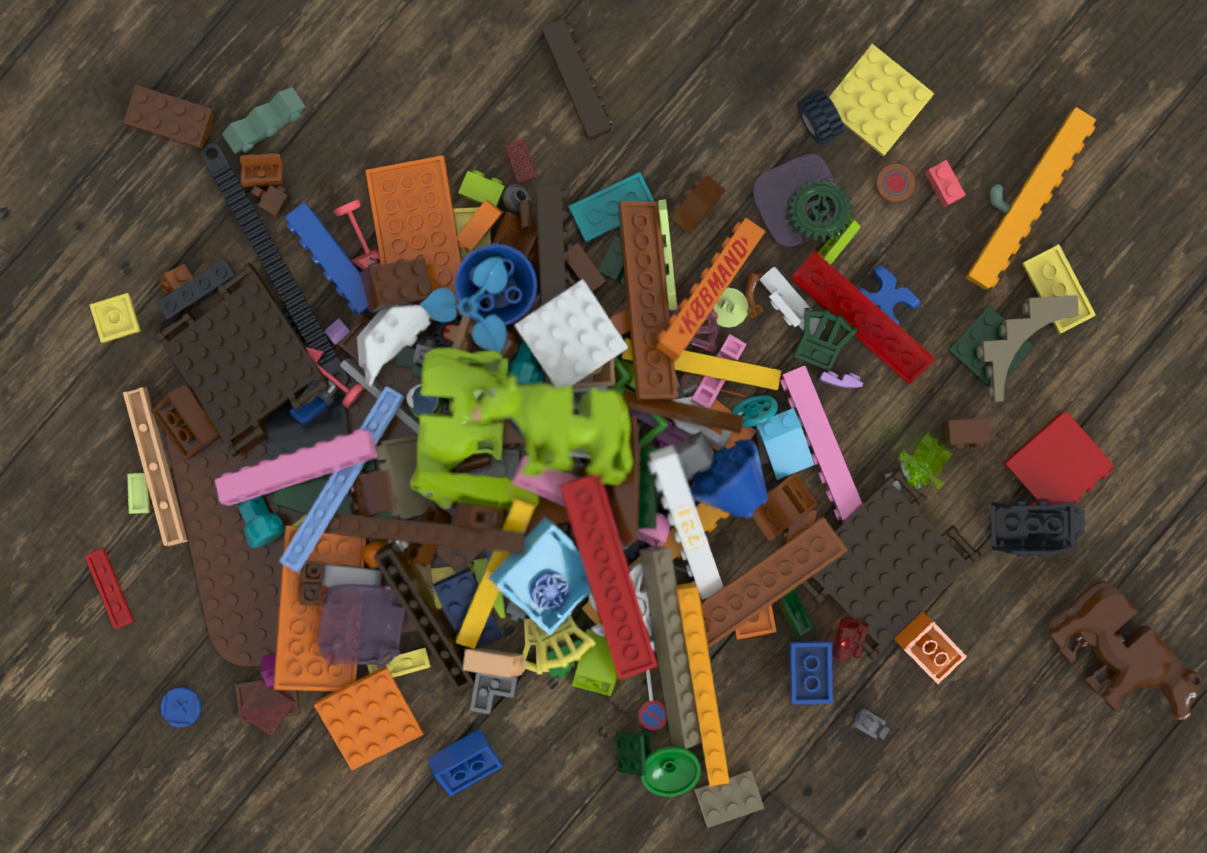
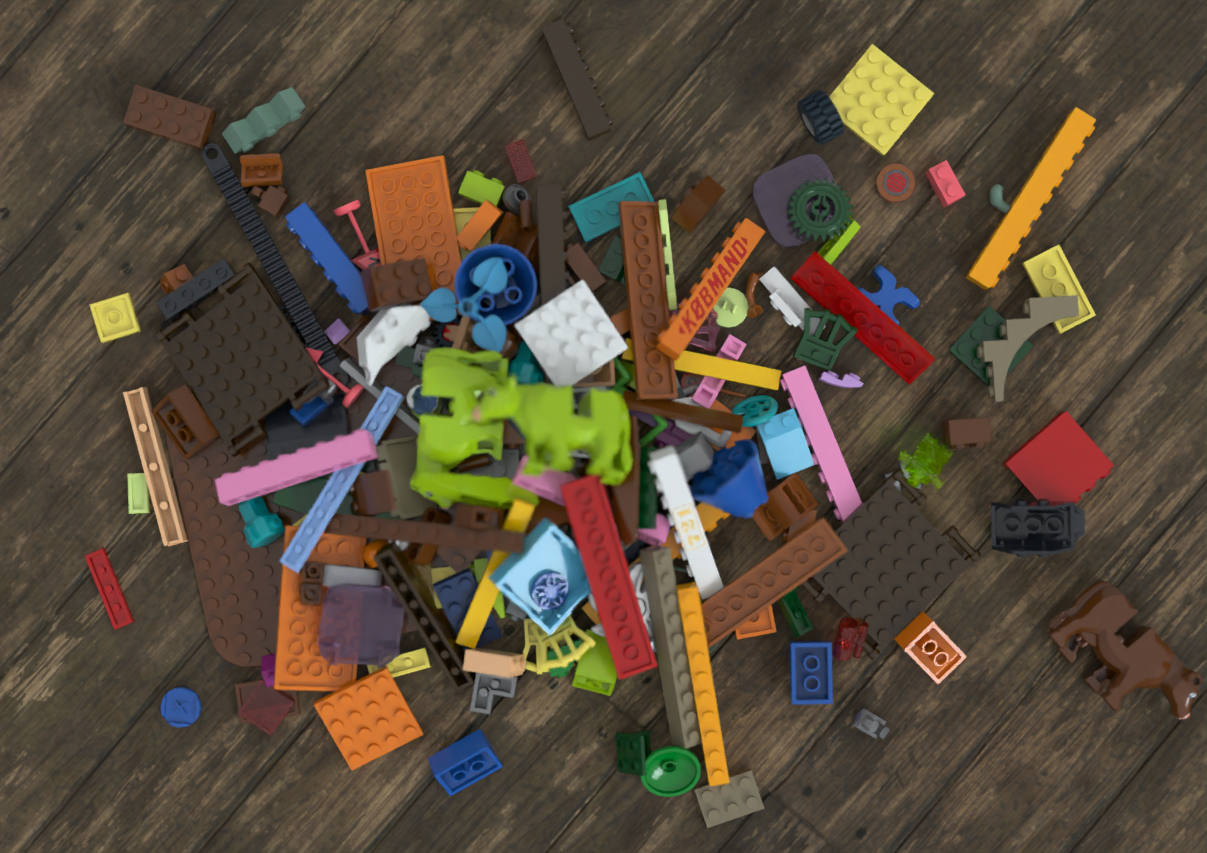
(652, 713): piece -> none

